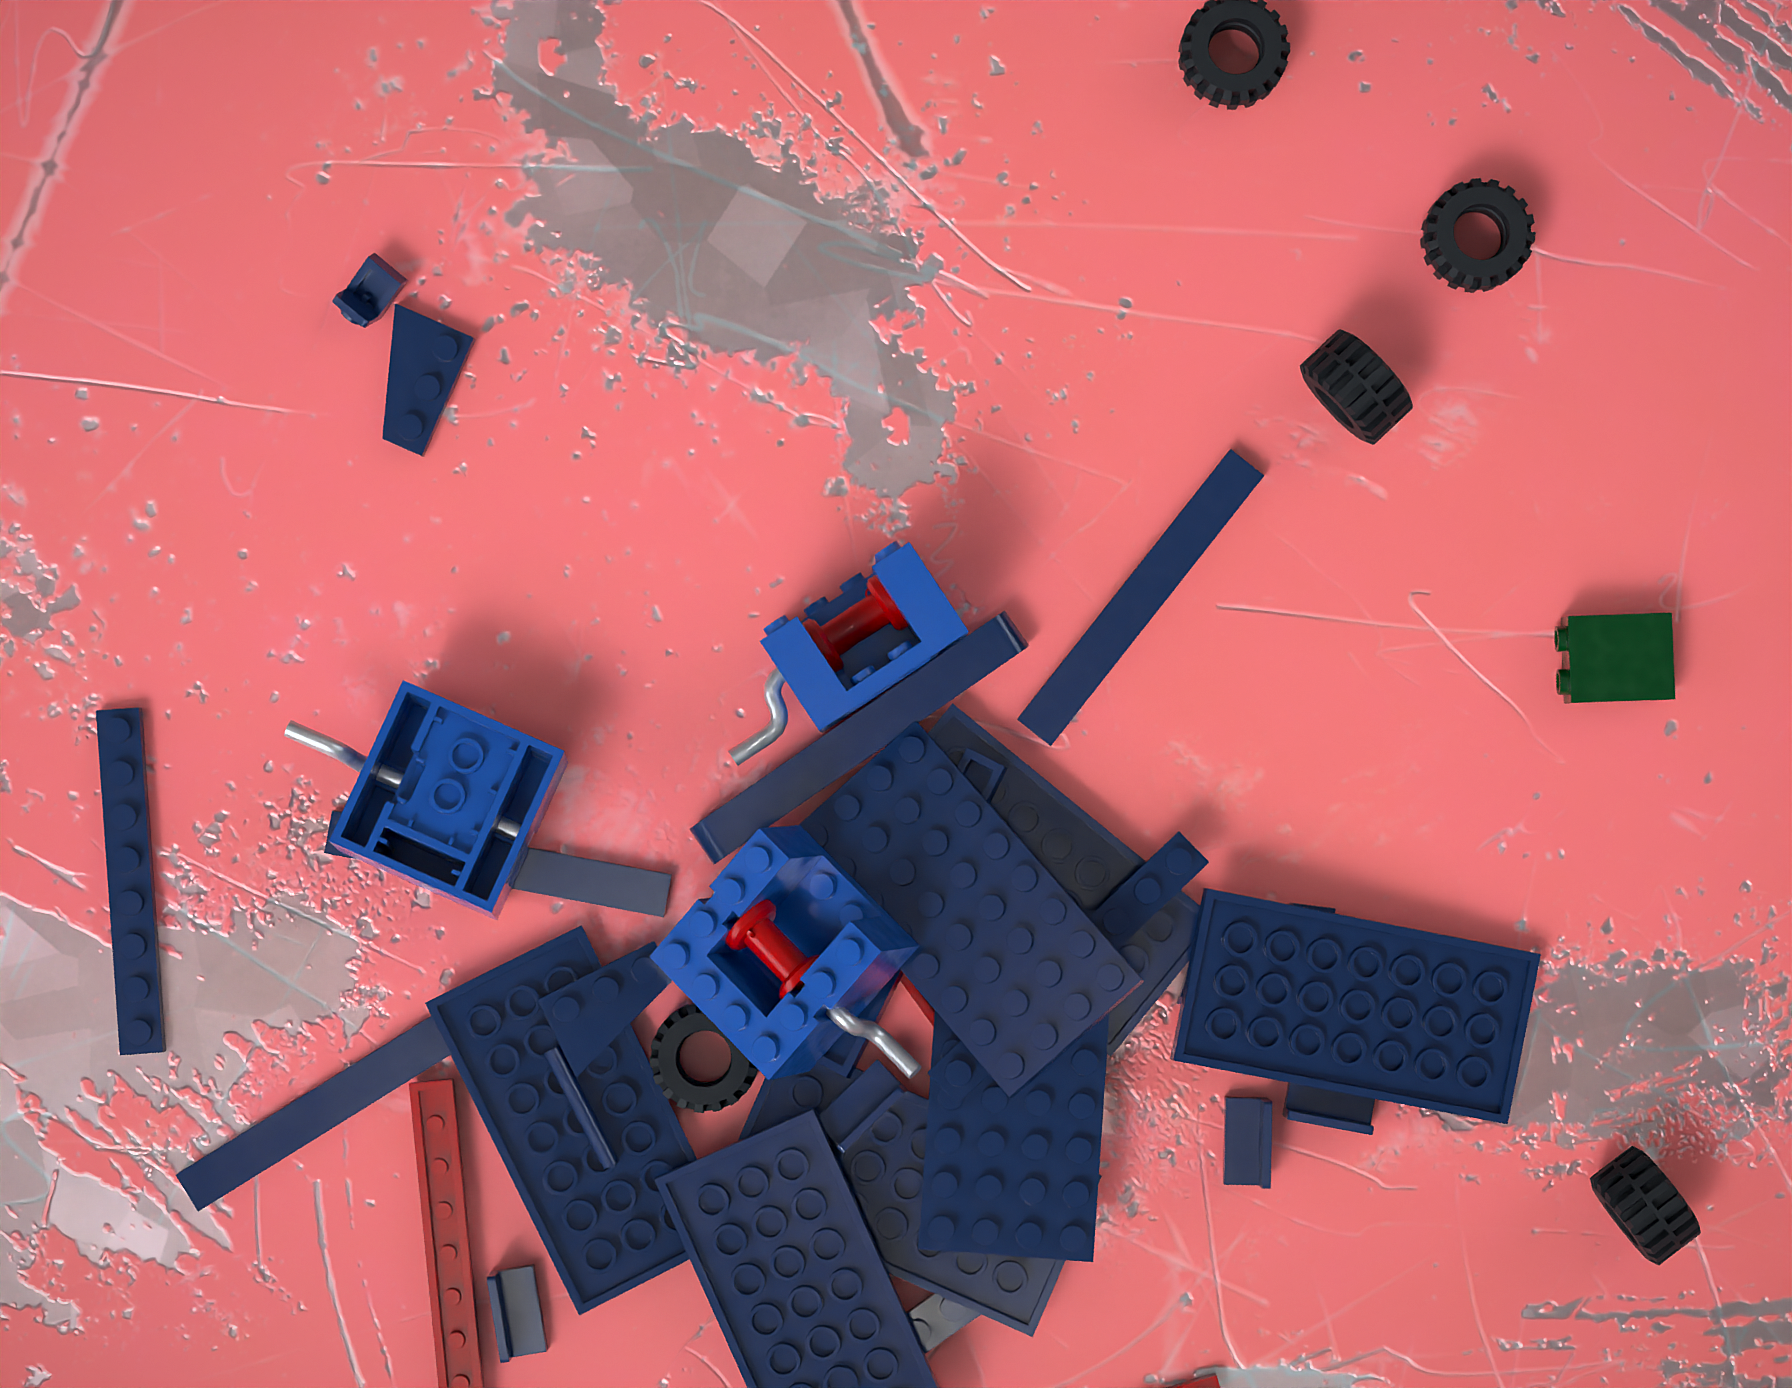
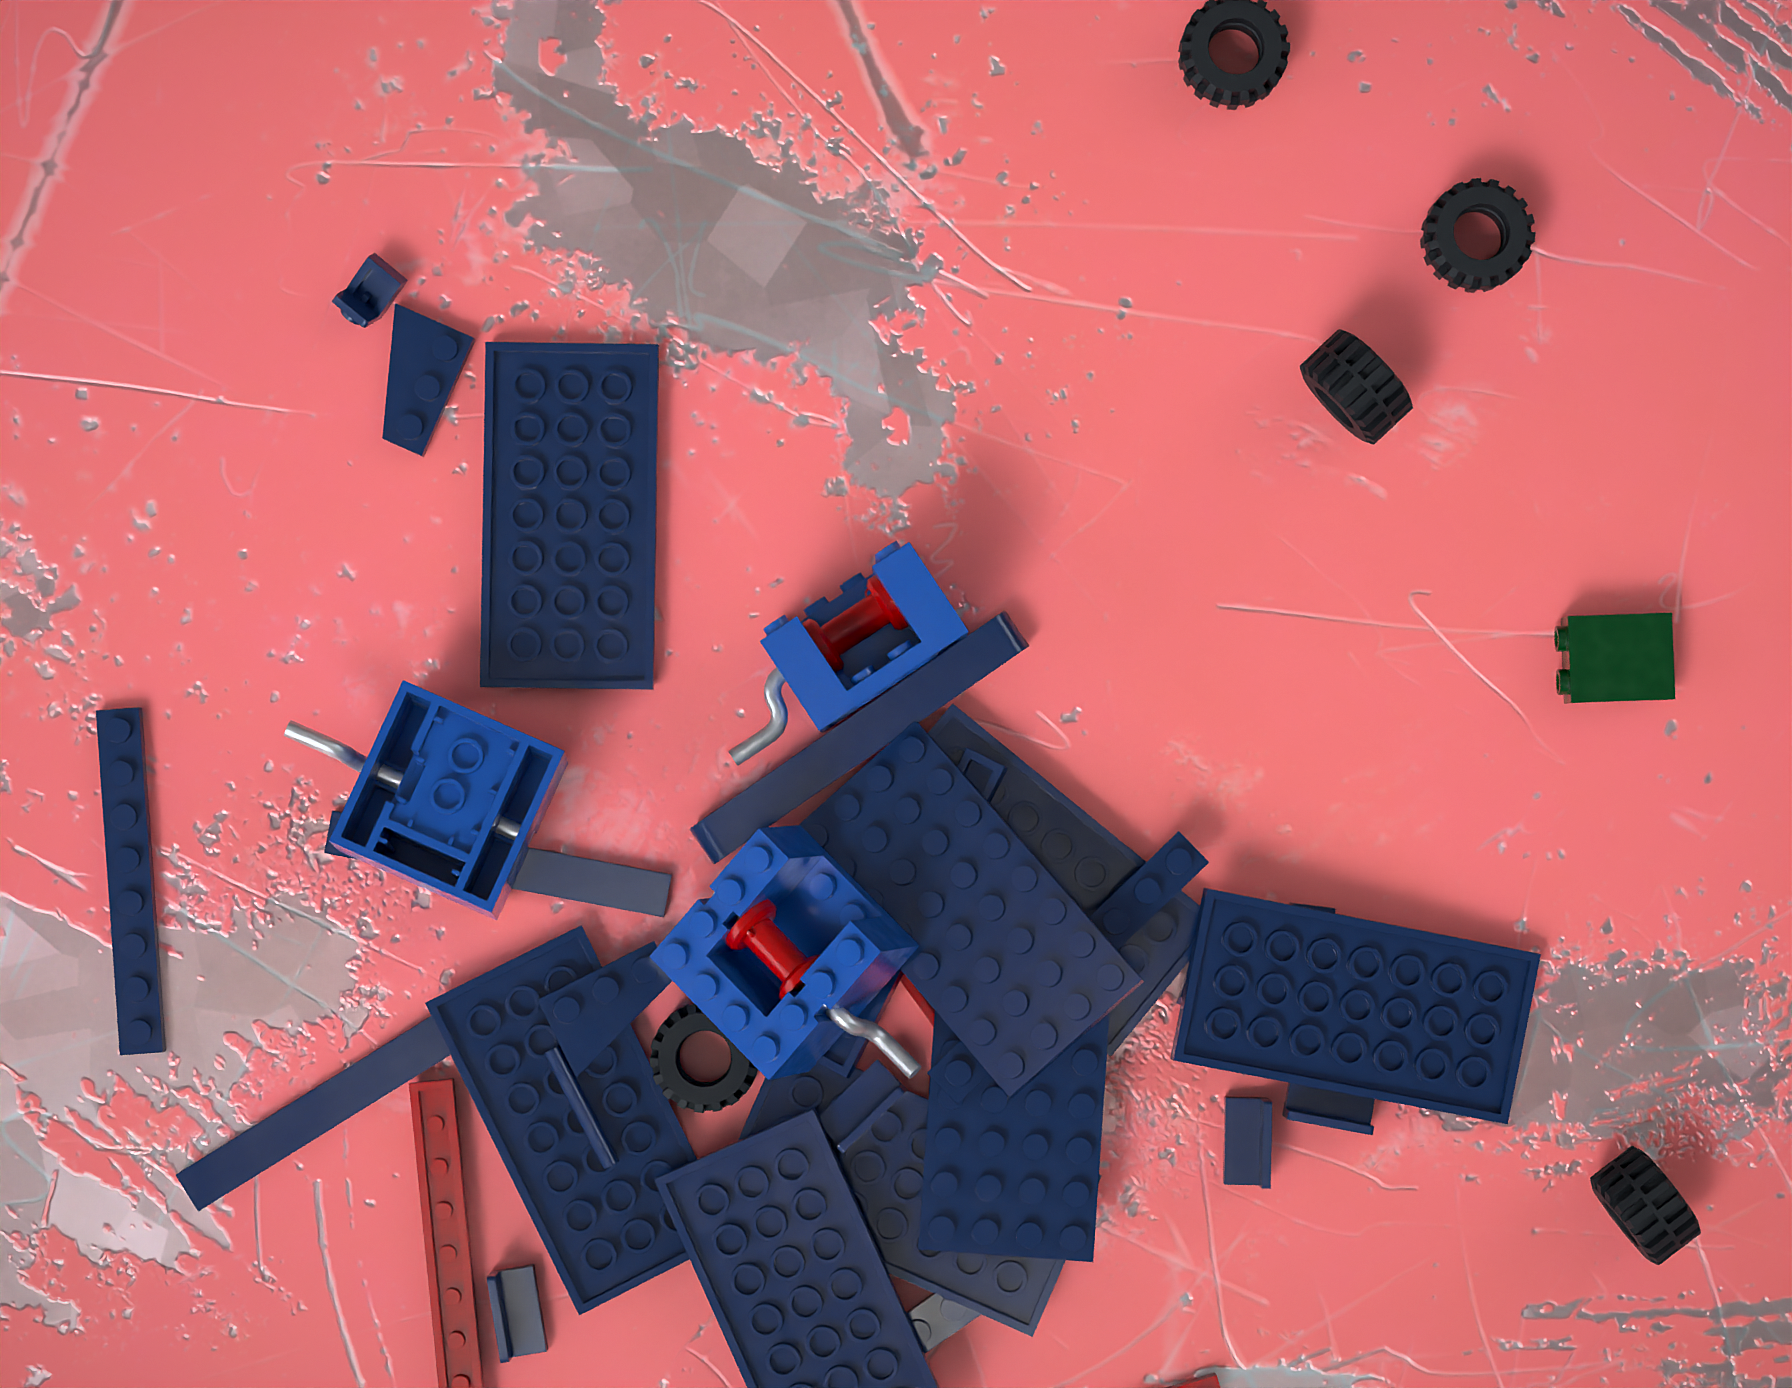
(569, 515): none -> dark blue plate
(1140, 597): dark blue tile -> none

